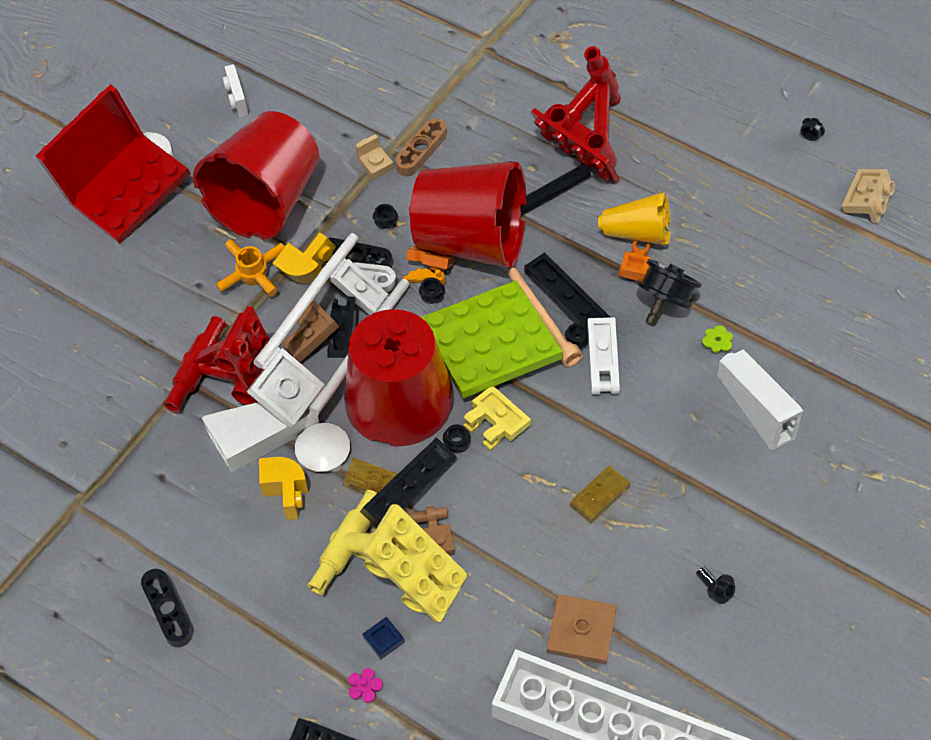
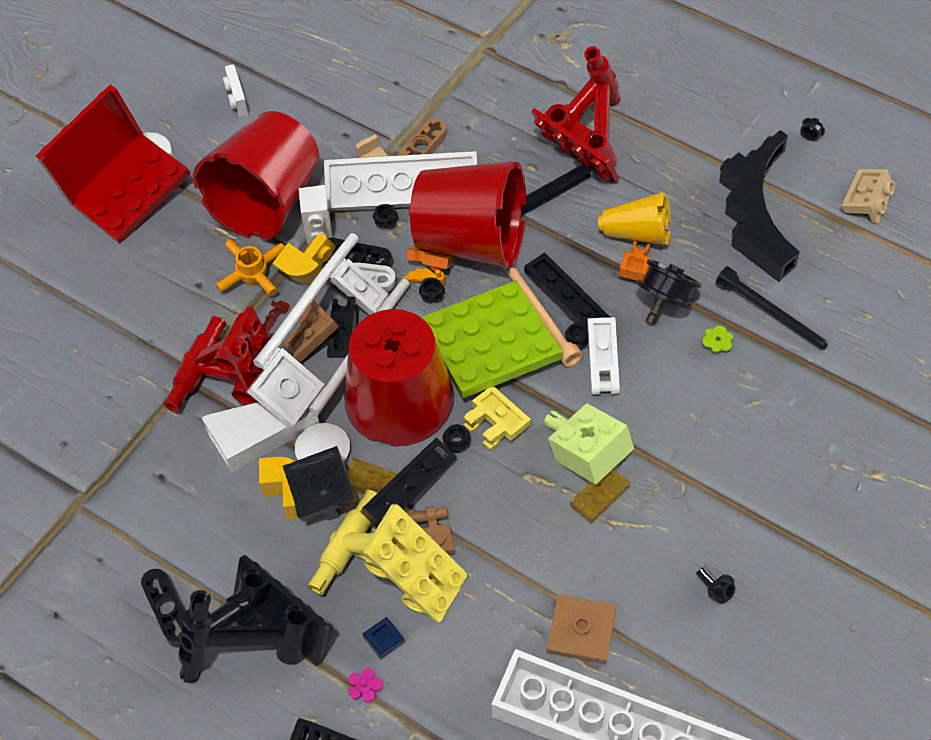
(254, 601): none -> black plate
(281, 307): none -> clear red piece
(315, 212): none -> white brick
(319, 484): none -> black bracket
(382, 180): none -> white plate
(589, 442): none -> yellowish green brick
(729, 280): none -> black piece
(755, 232): none -> black arch
(761, 399): white slope -> none

